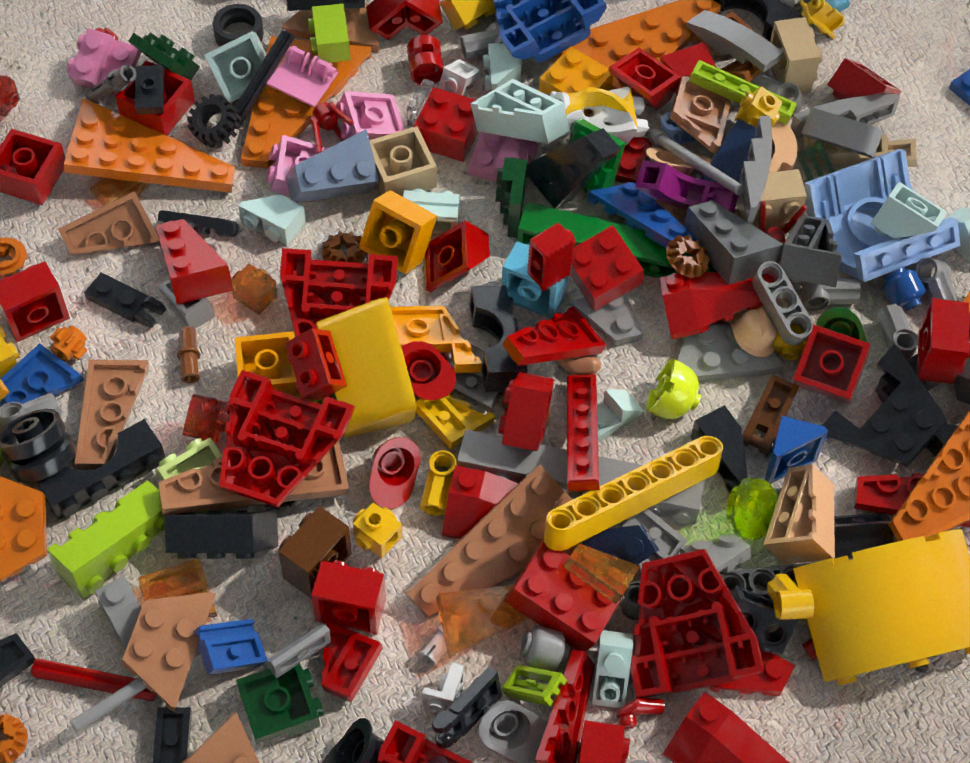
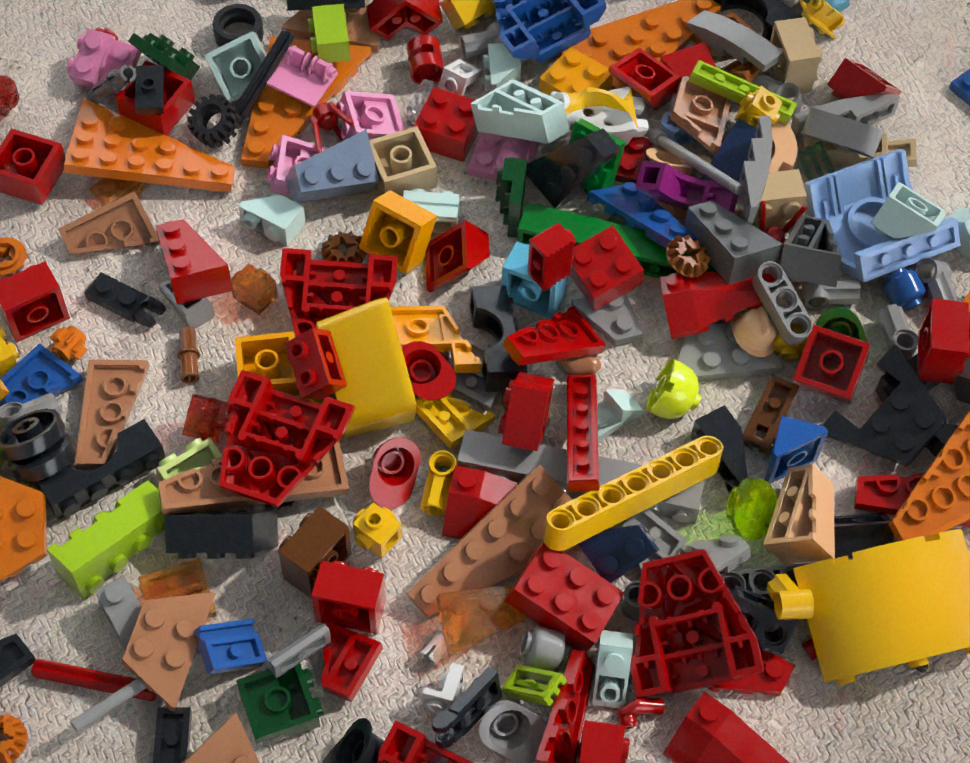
(203, 224): black hinge -> none
(601, 571): clear orange wing -> none

